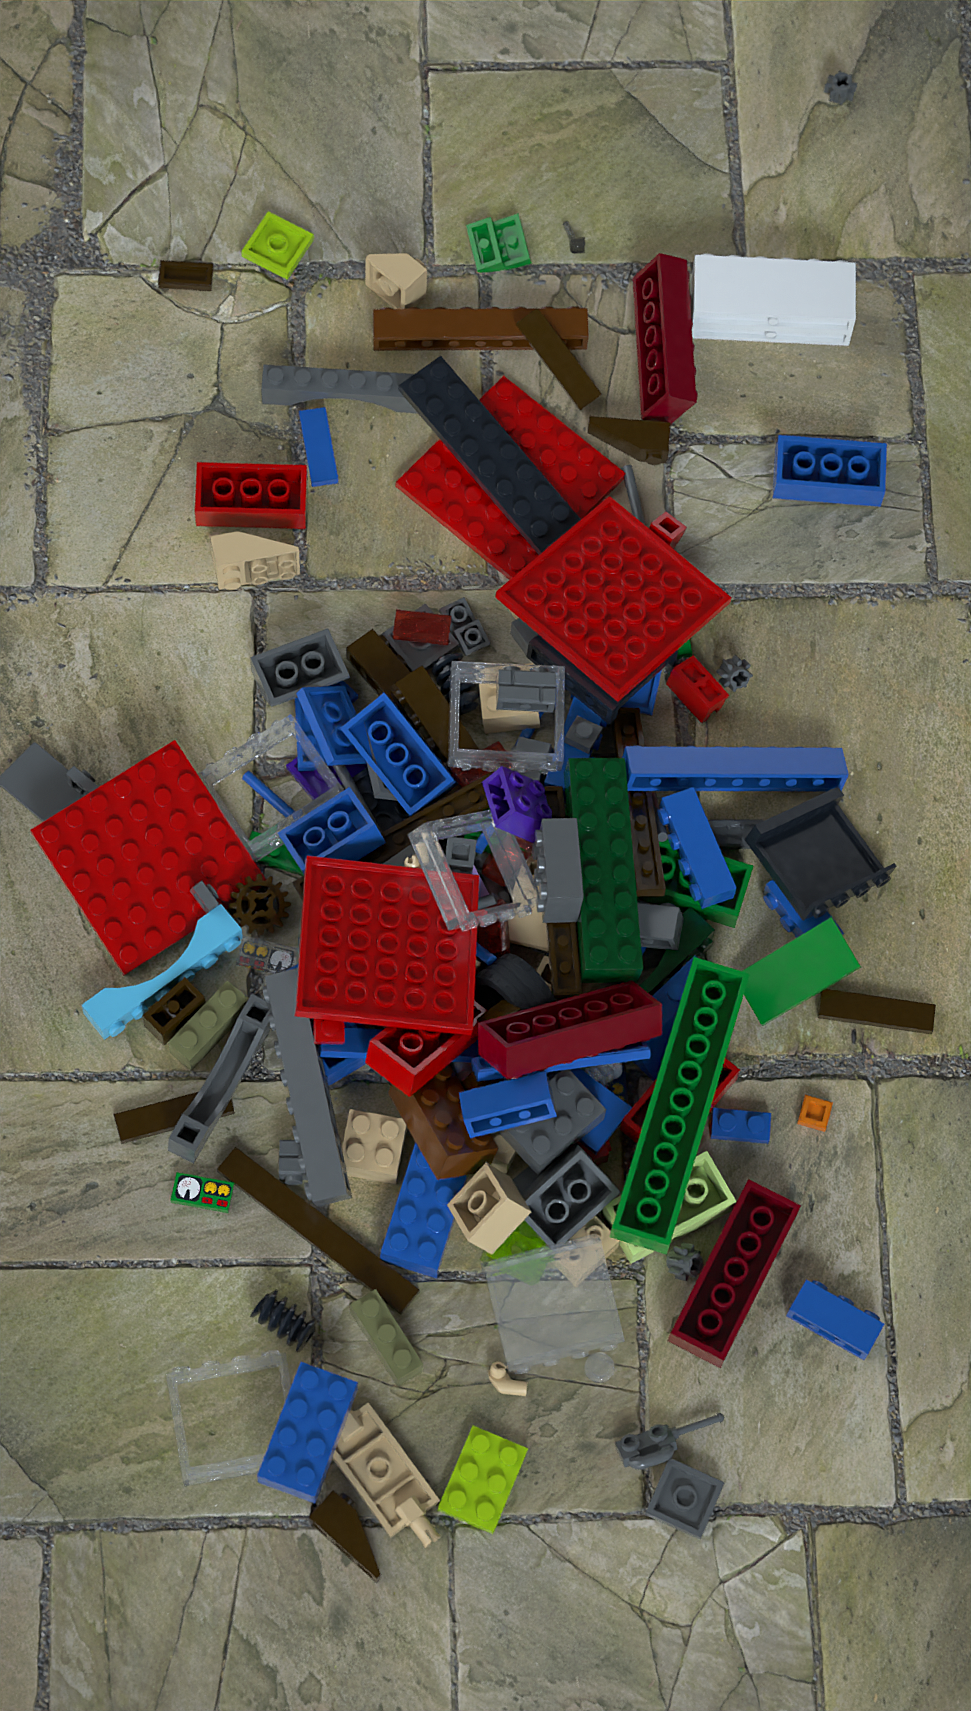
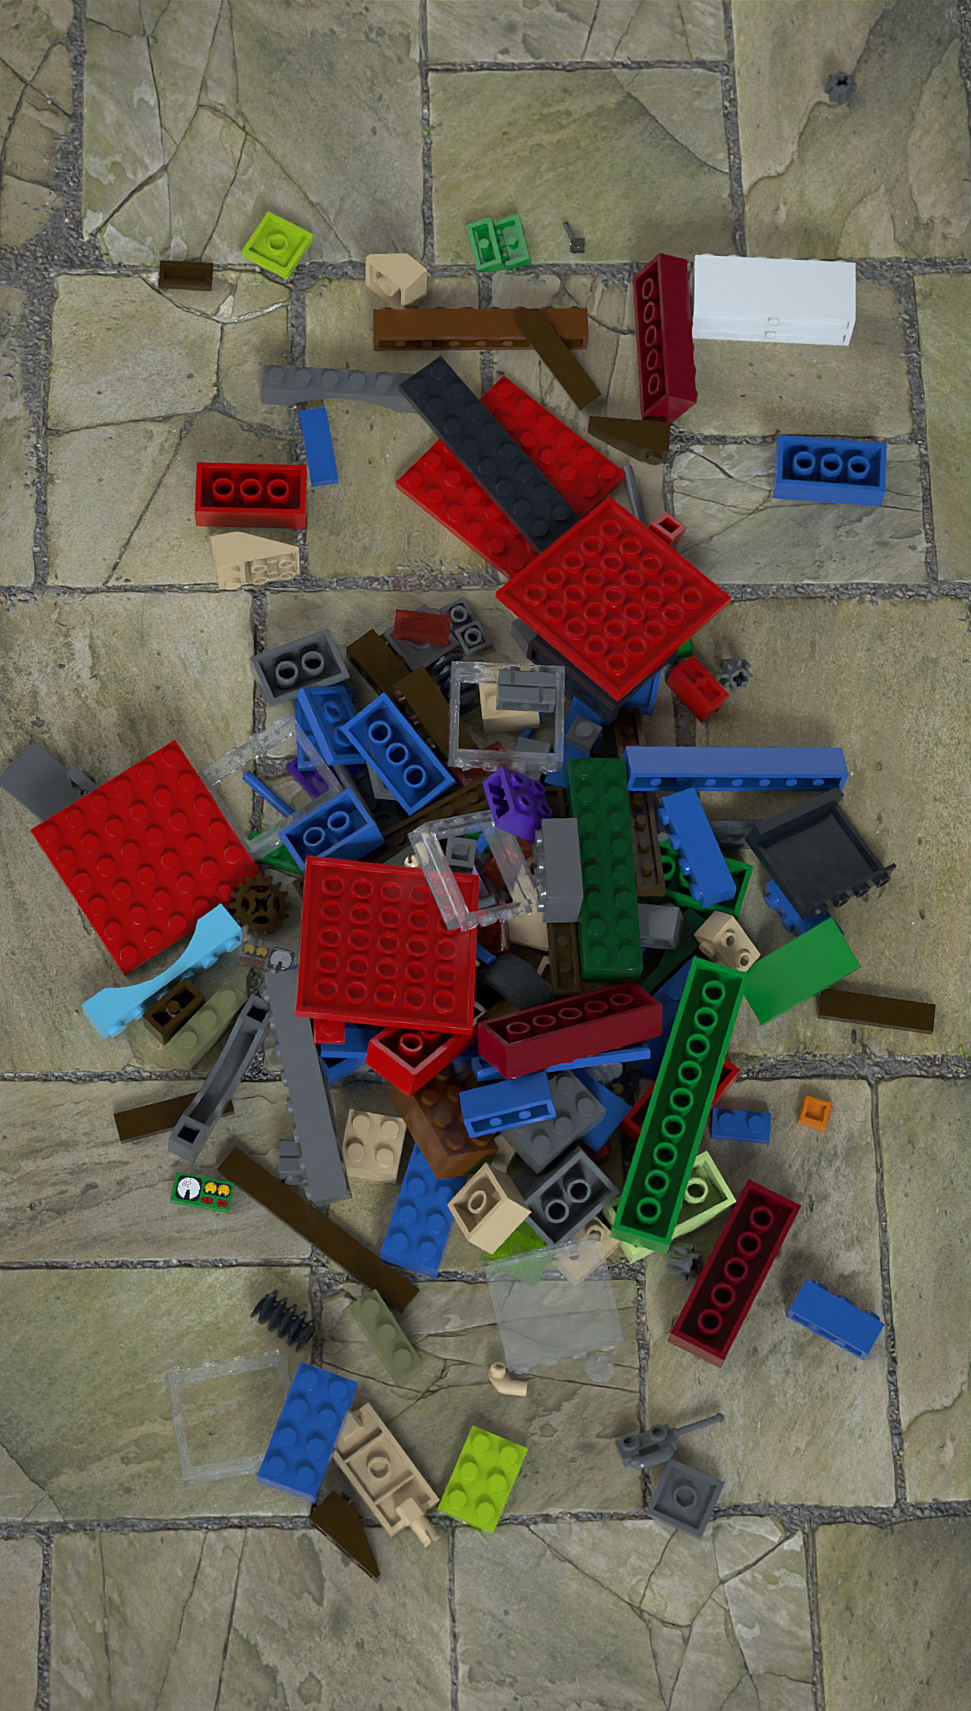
(205, 896): dark grey plate -> none
(726, 942): none -> tan brick

